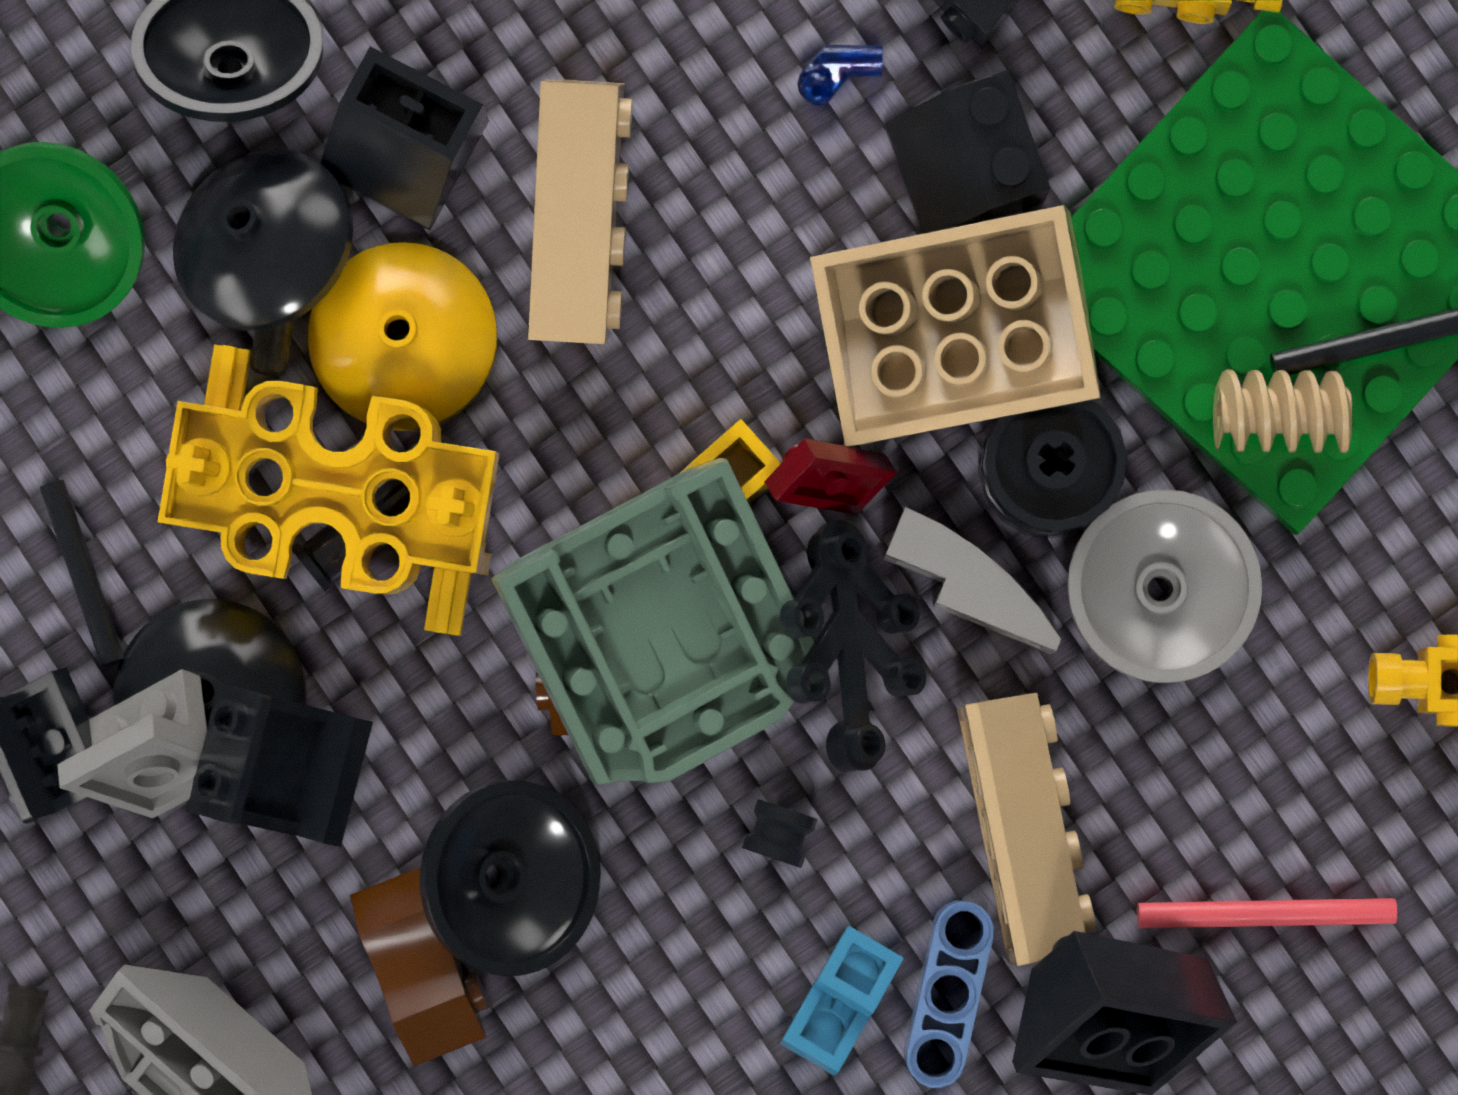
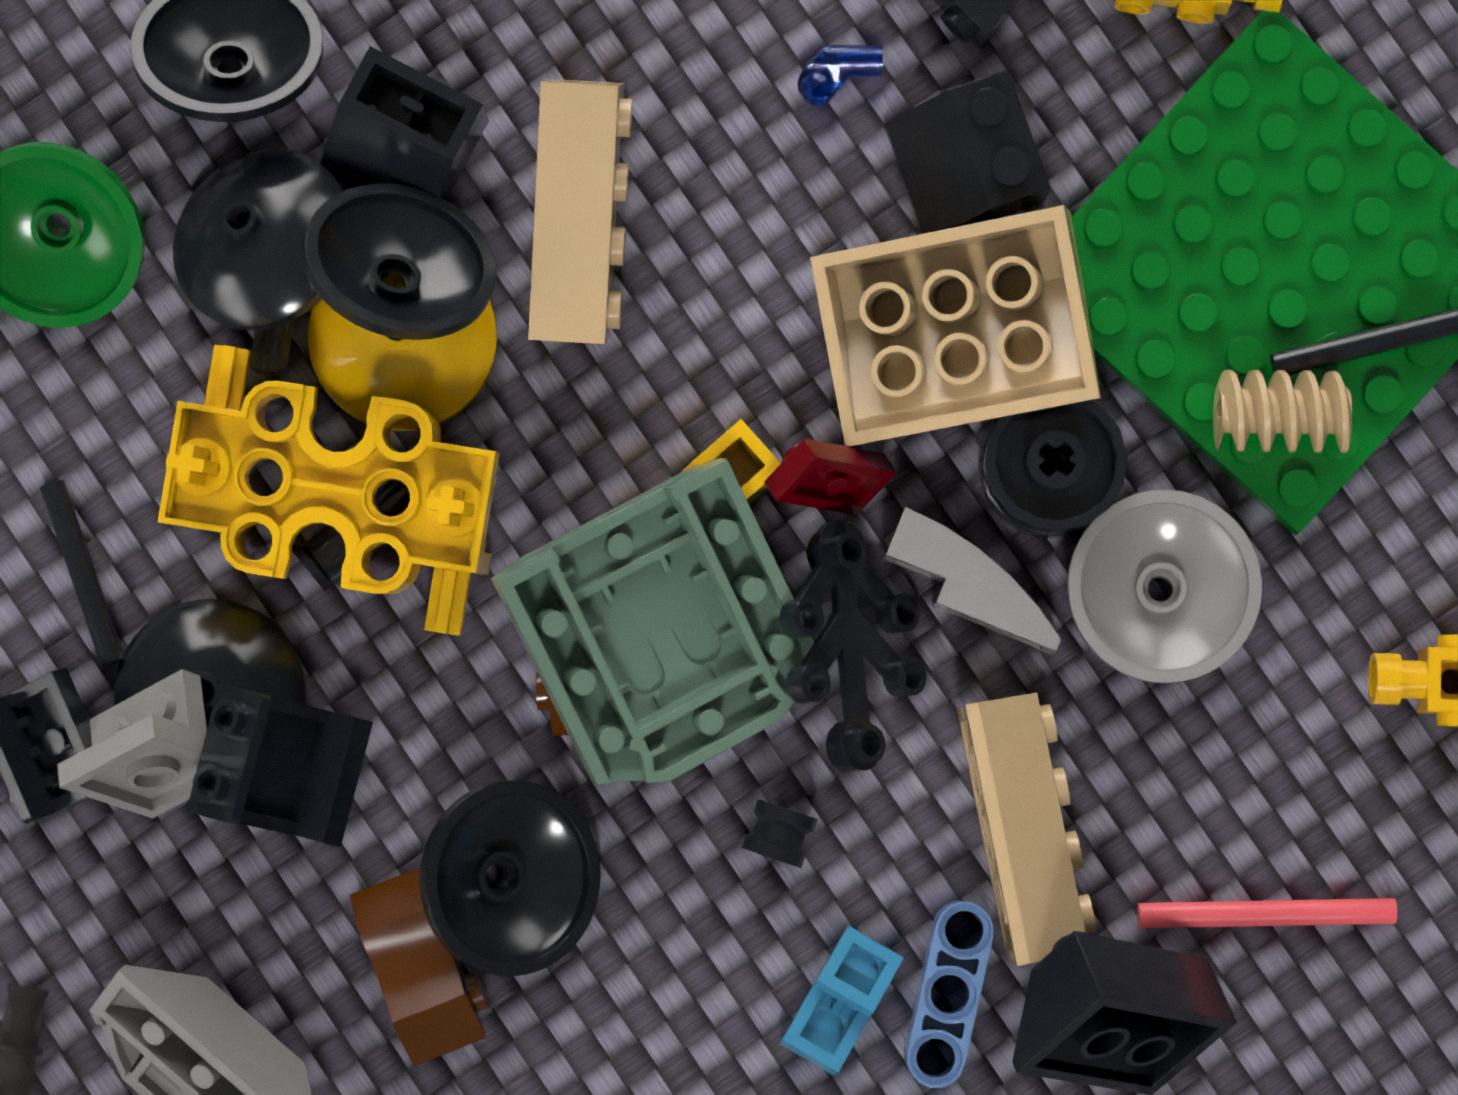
(399, 261): none -> black dish

